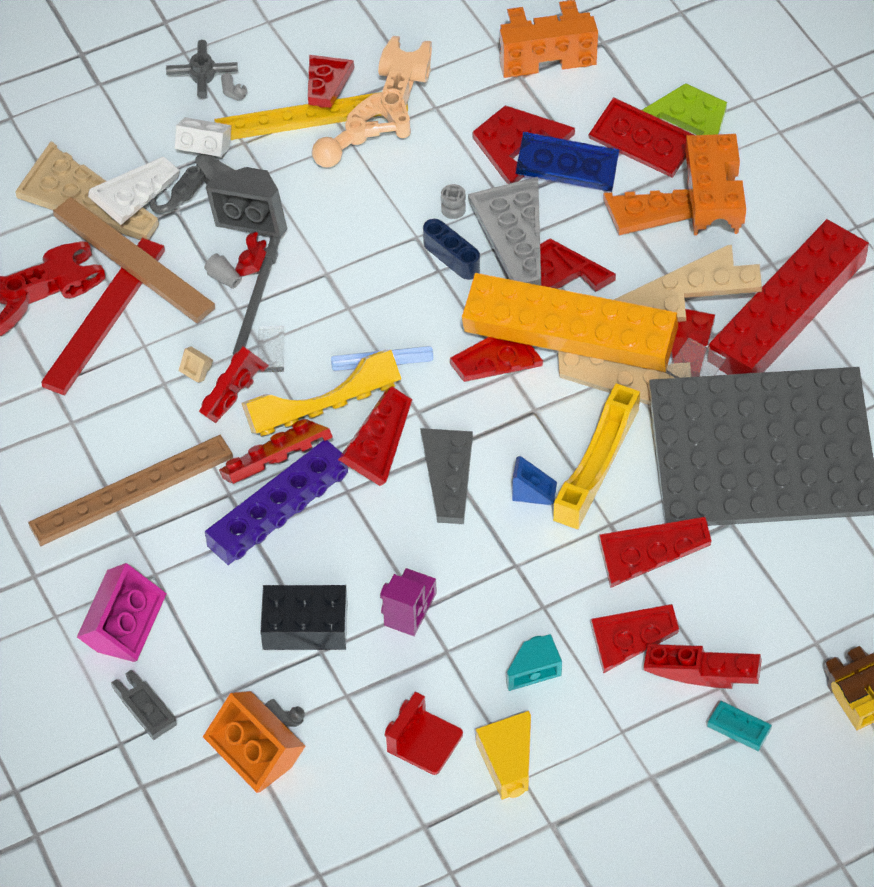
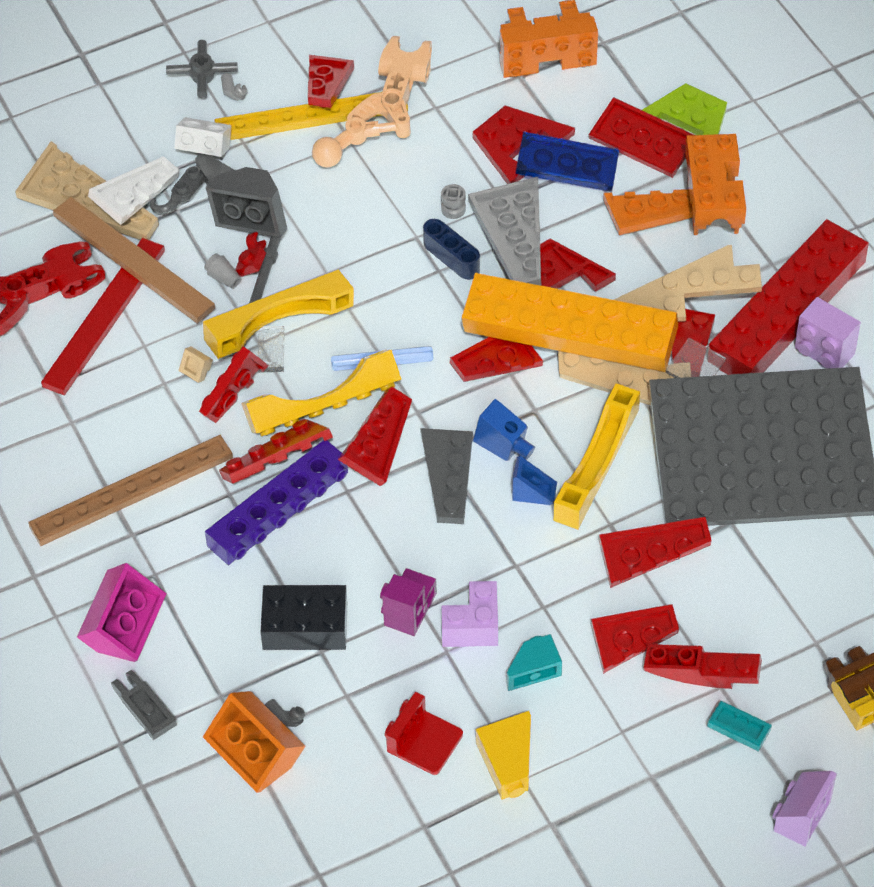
(321, 295): none -> yellow arch
(472, 623): none -> lavender brick
(502, 432): none -> blue torso
(805, 805): none -> lavender slope
(827, 334): none -> lavender brick

